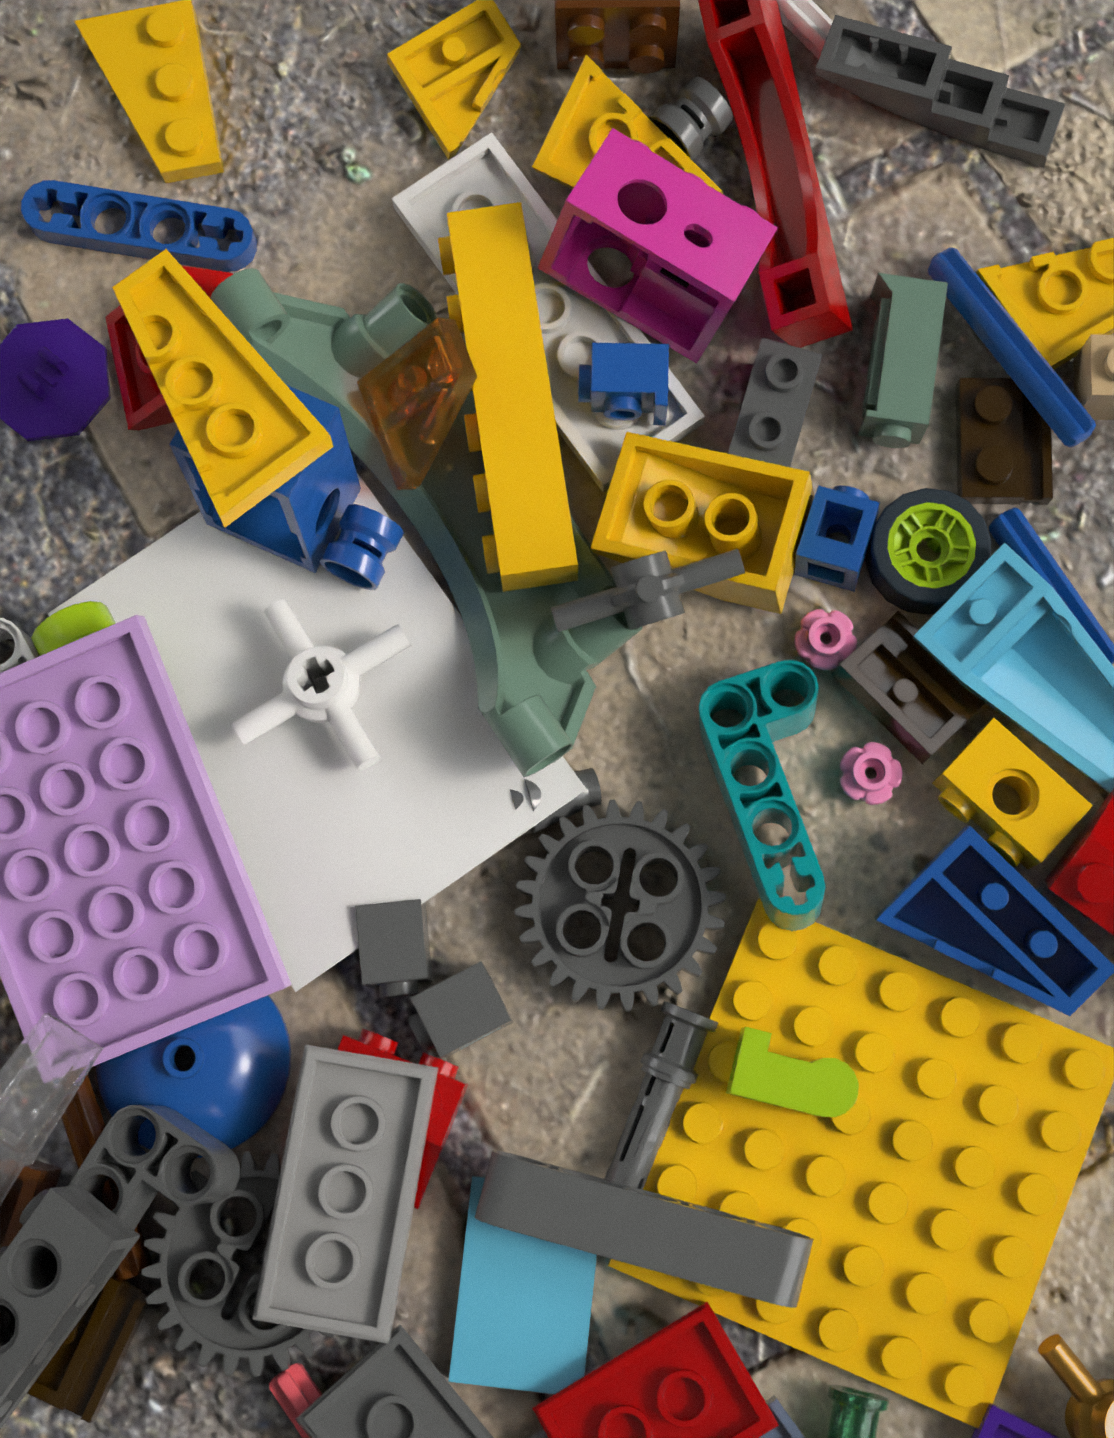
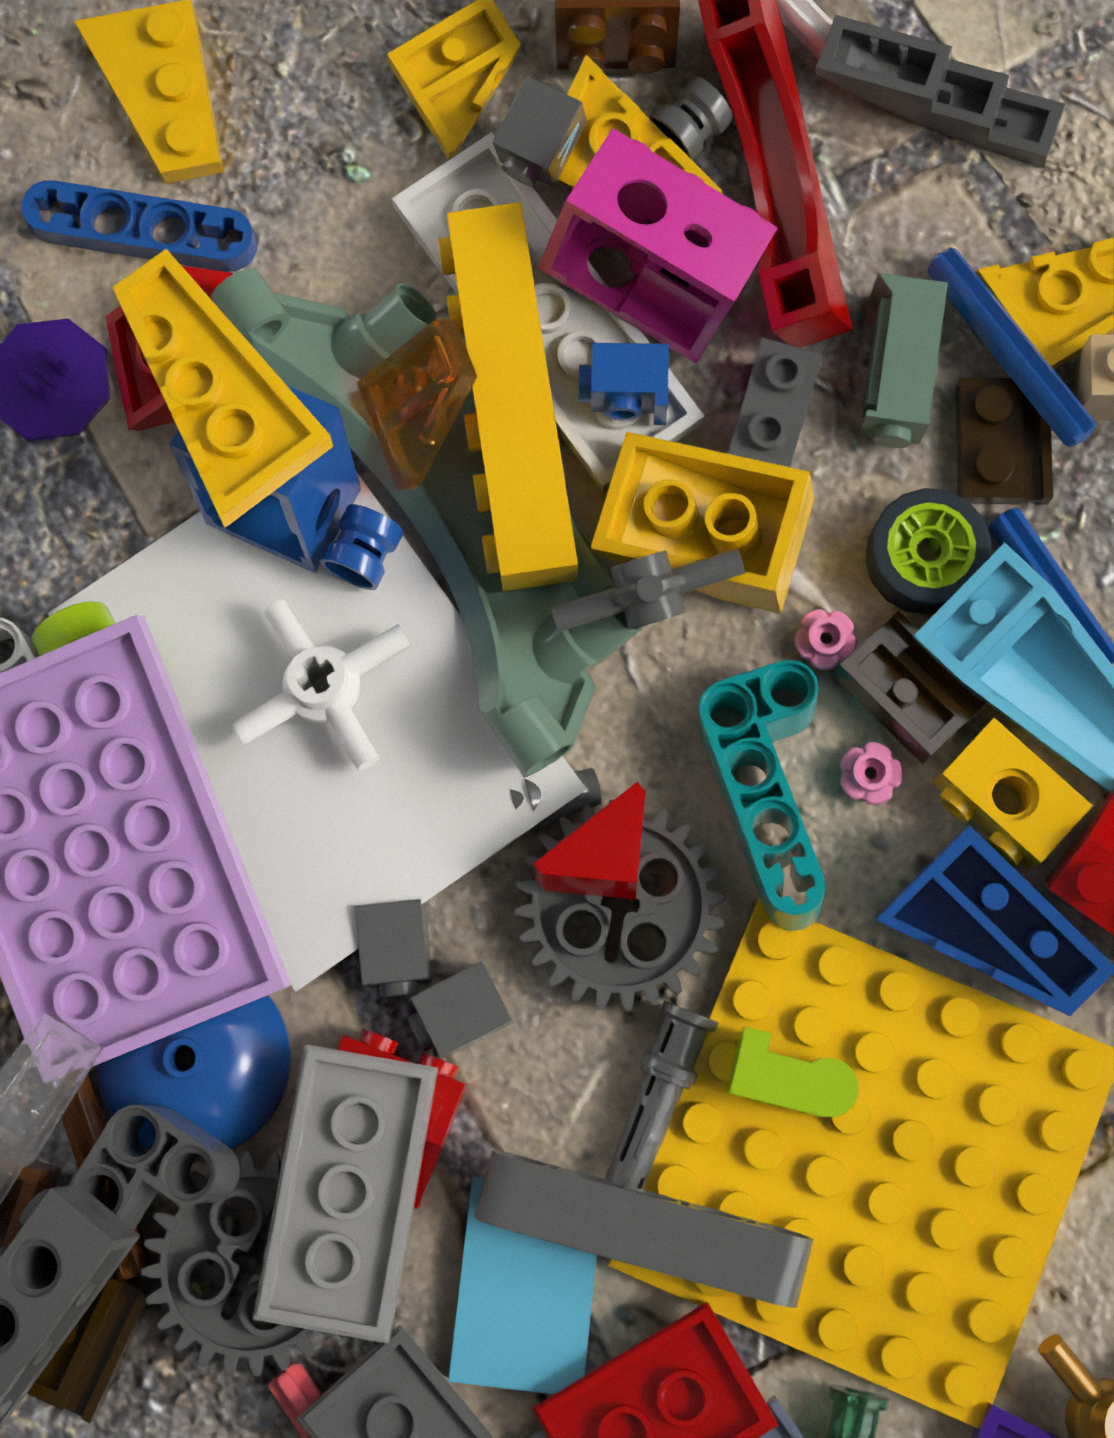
(539, 133): none -> dark grey brick
(600, 854): none -> red slope
(832, 561): blue brick -> none

